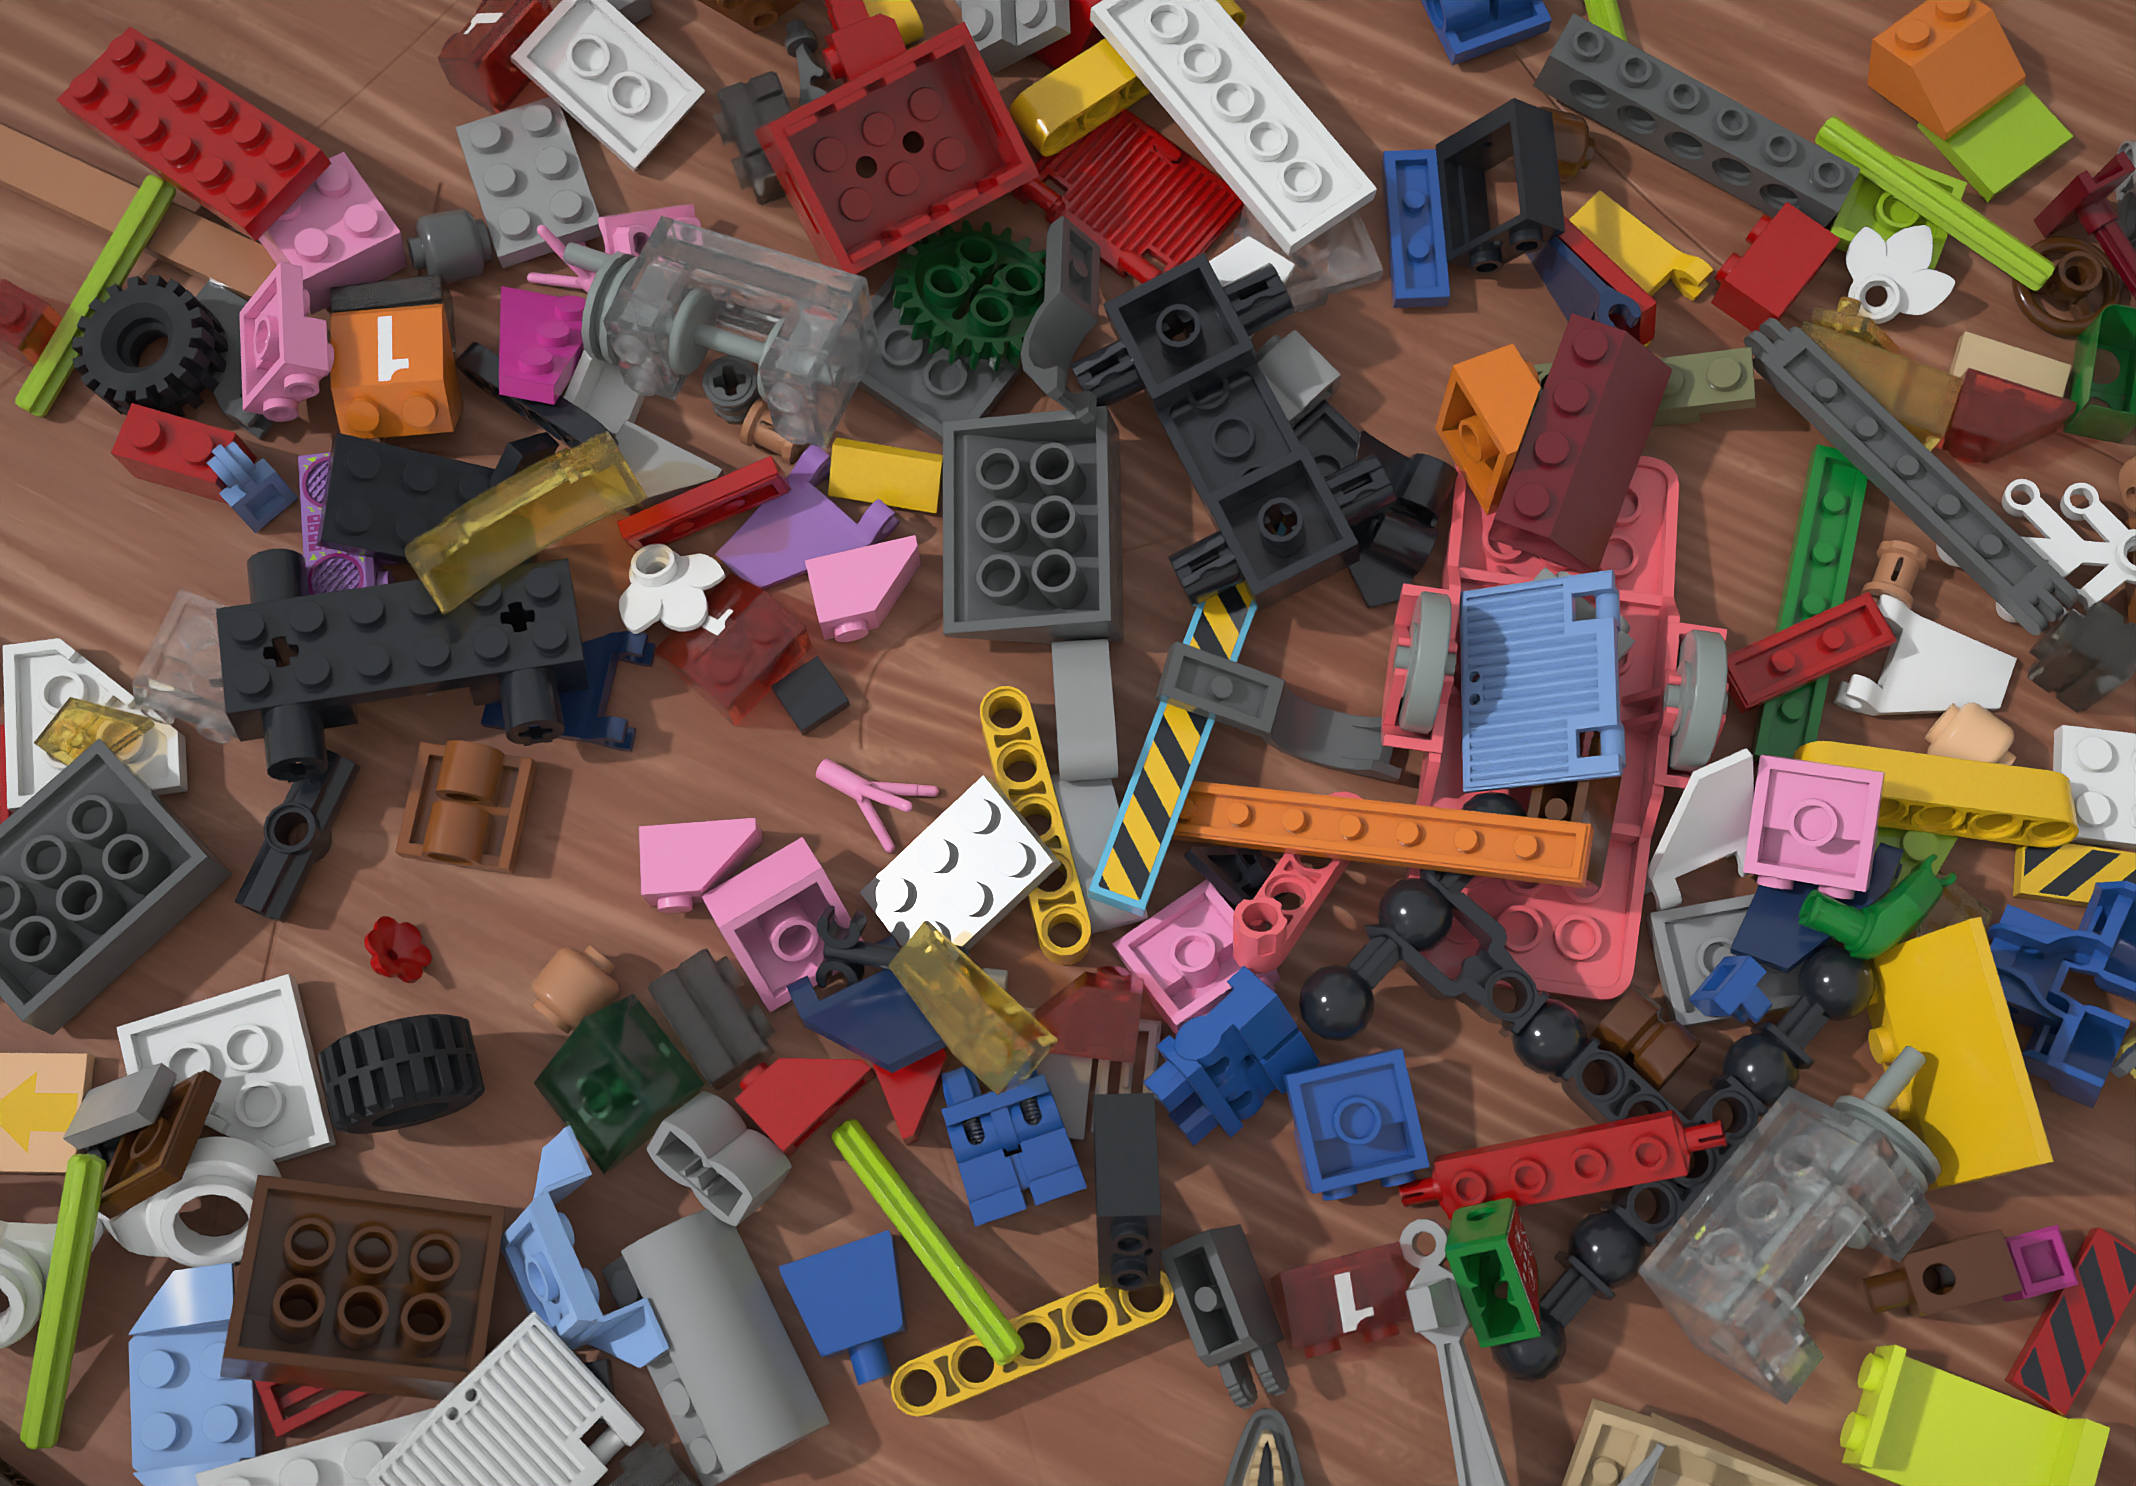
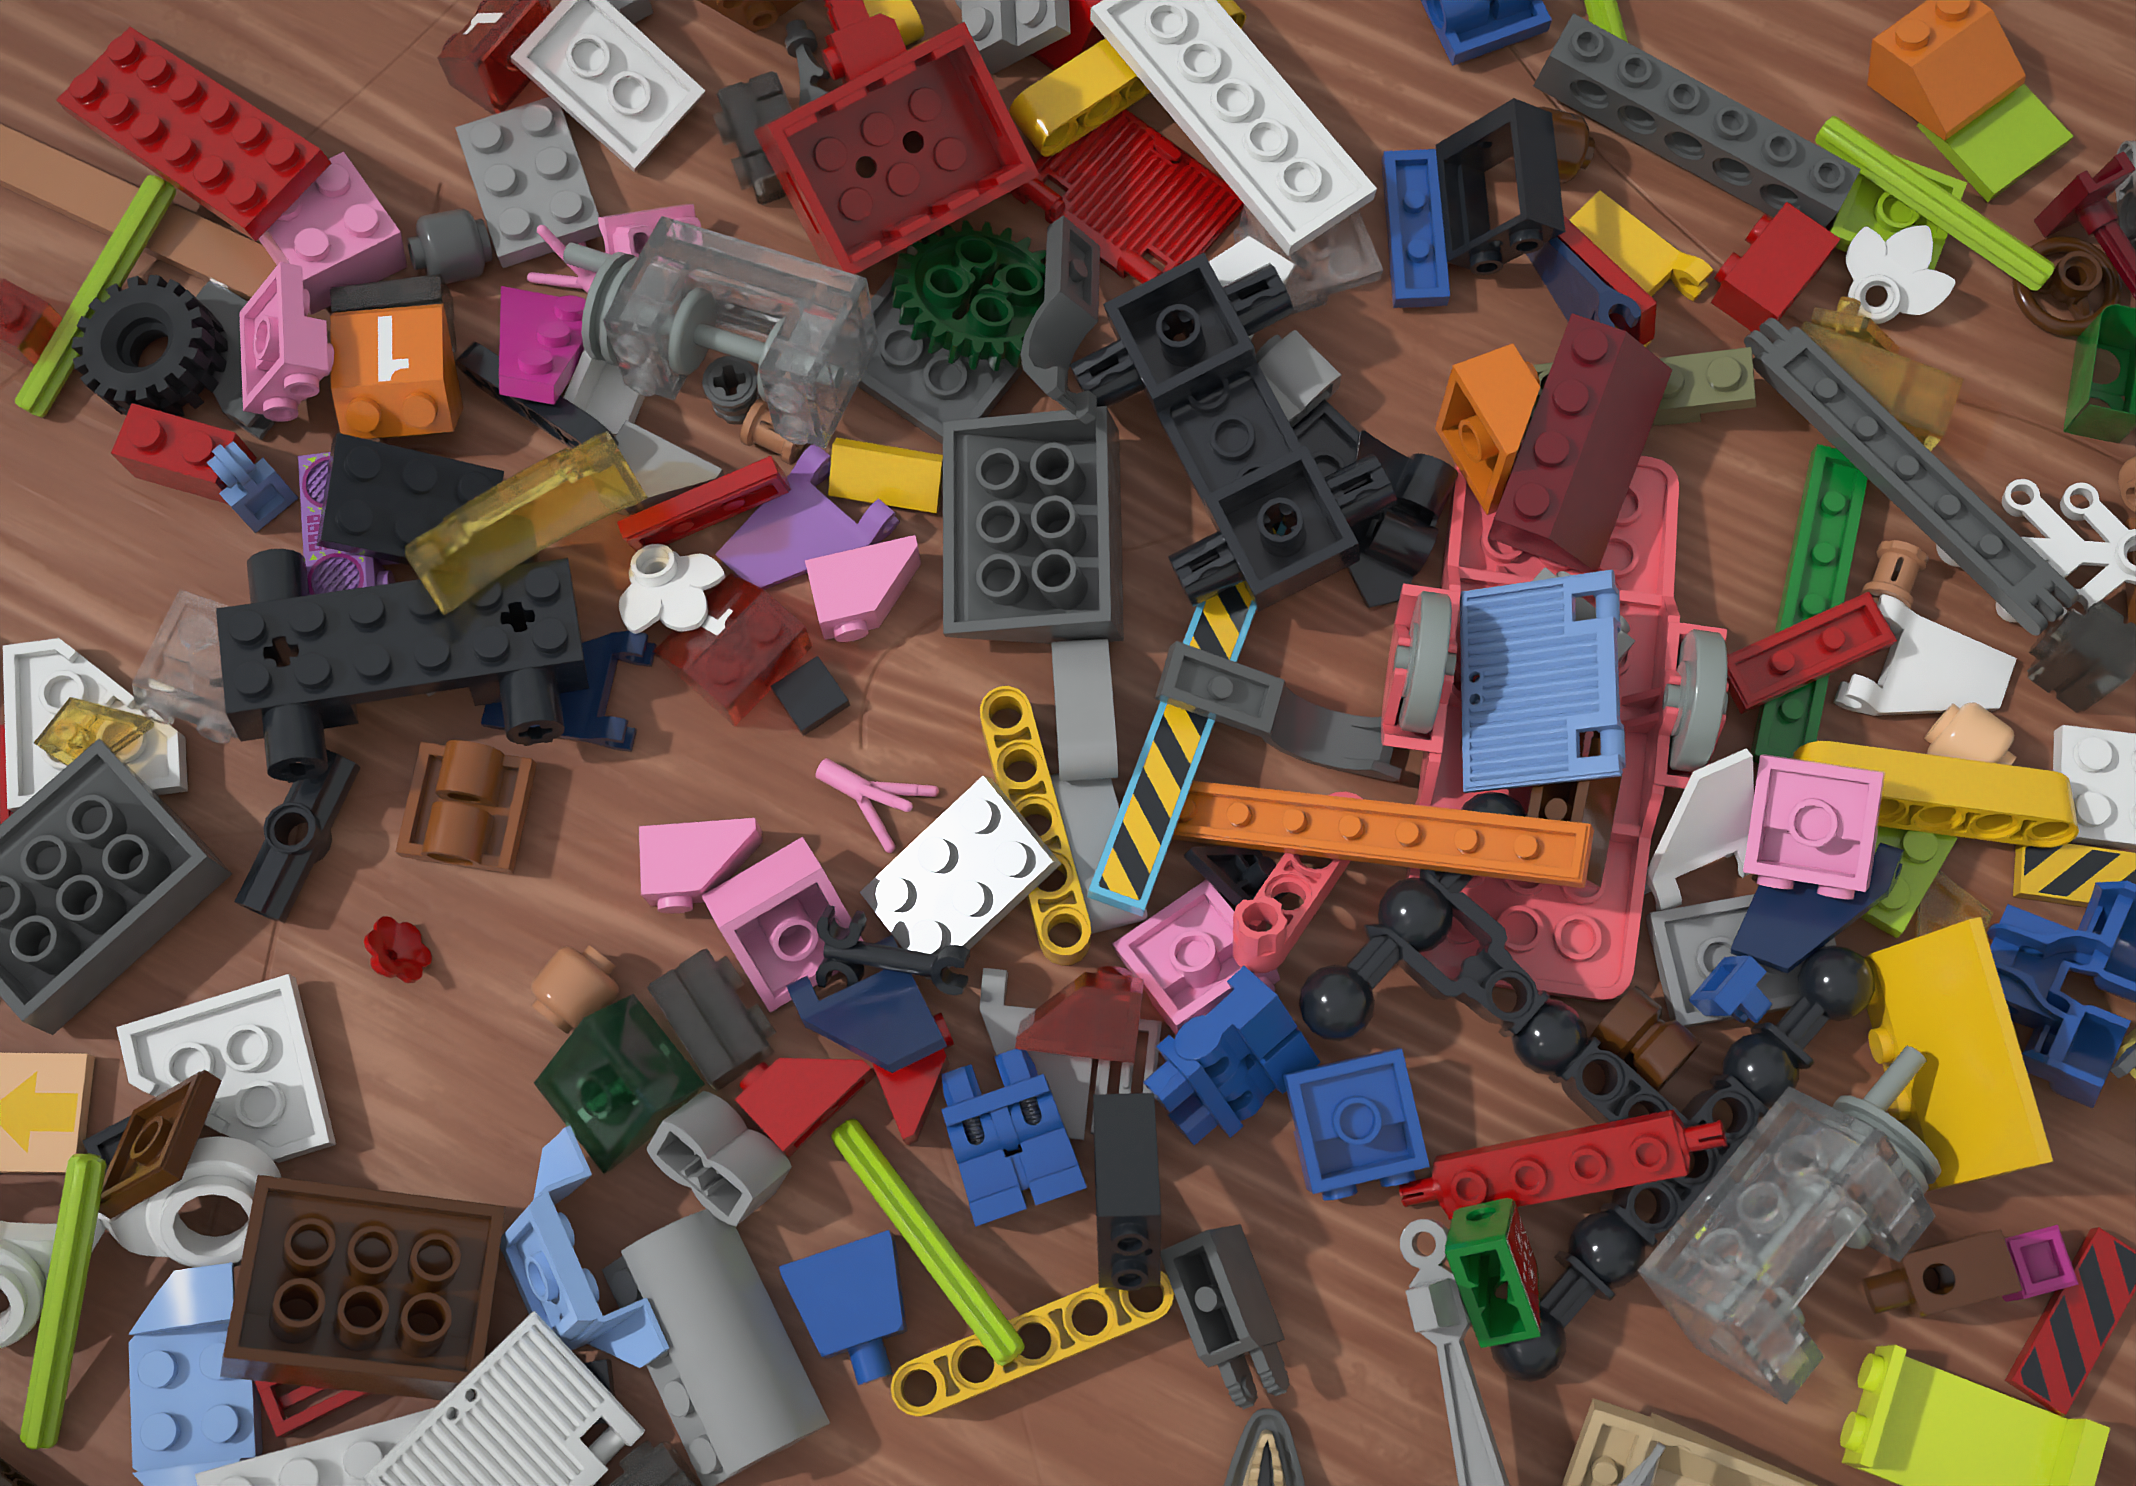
(120, 1106): light grey tile -> none
(401, 1073): black tyre -> none
(522, 454): black tile -> none
(971, 1011): clear yellow slope -> none
(1343, 1298): clear red slope -> none
(1882, 924): green arm -> none
(2000, 417): clear red slope -> none
(2010, 364): tan tile -> none

